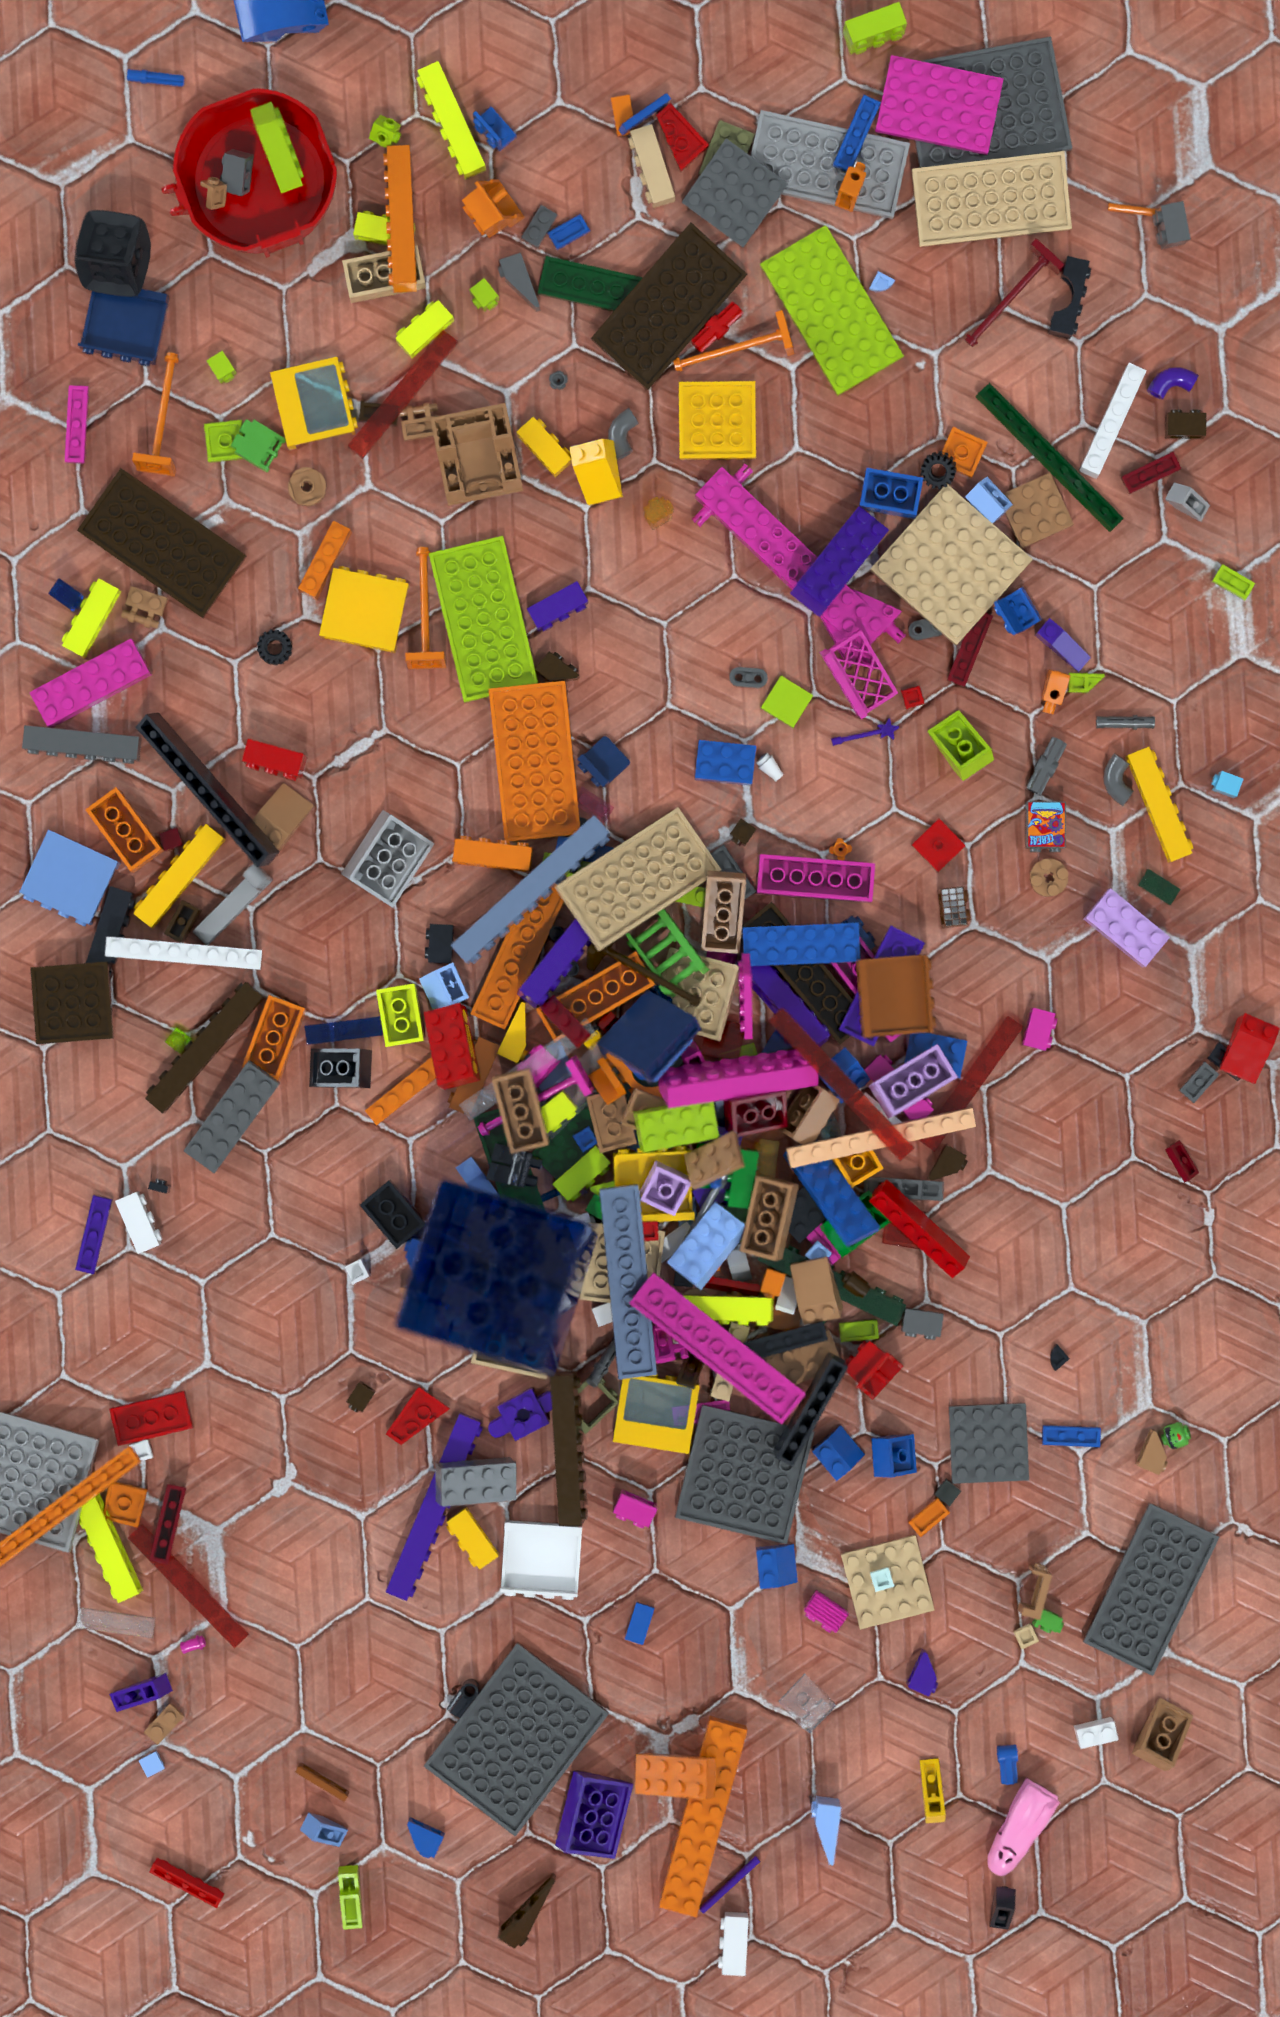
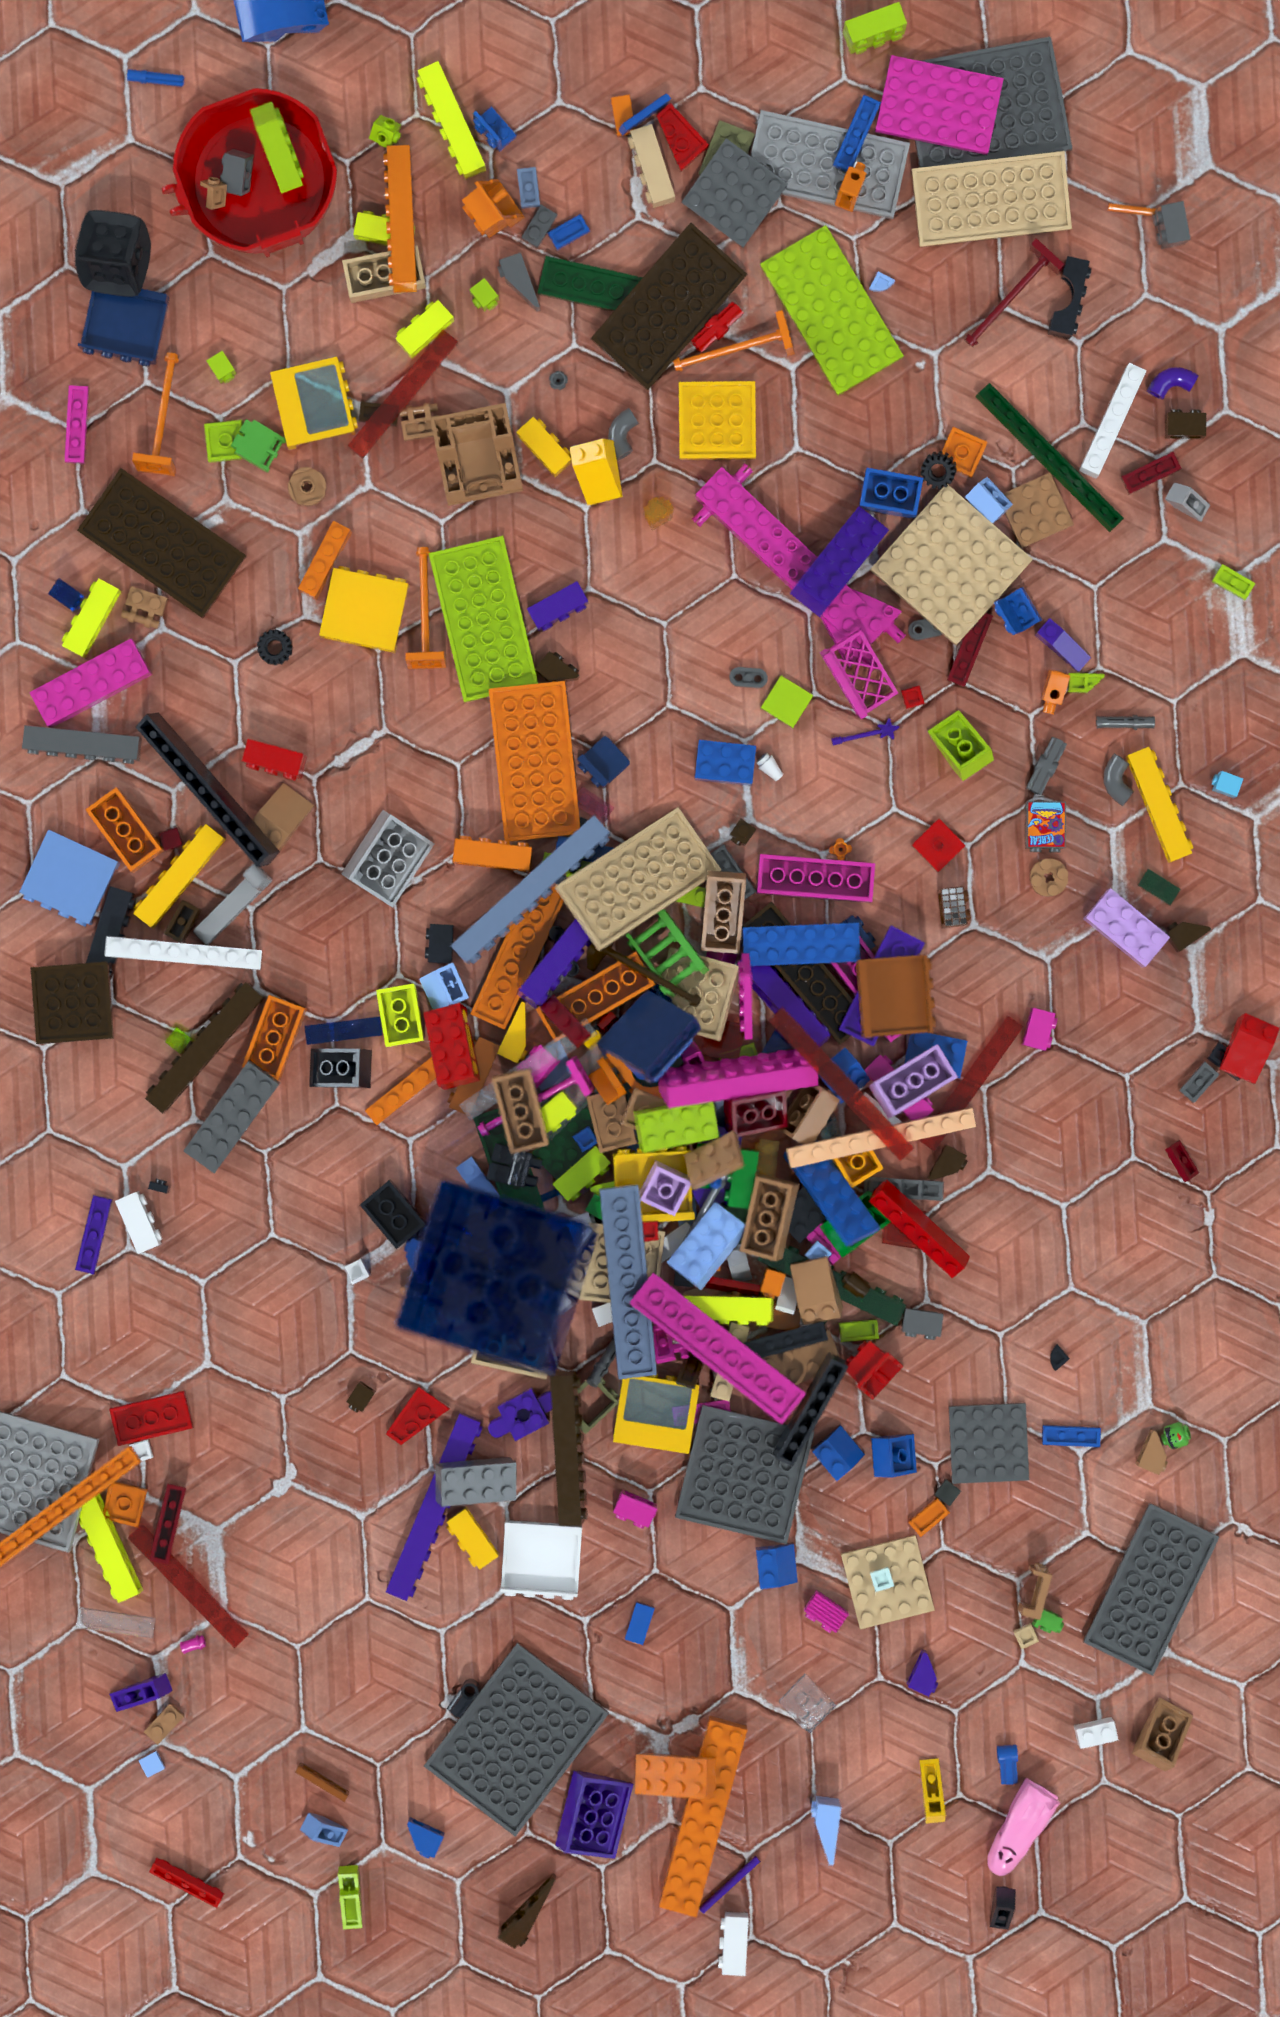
(528, 187): none -> sand blue plate
(1184, 934): none -> dark brown slope

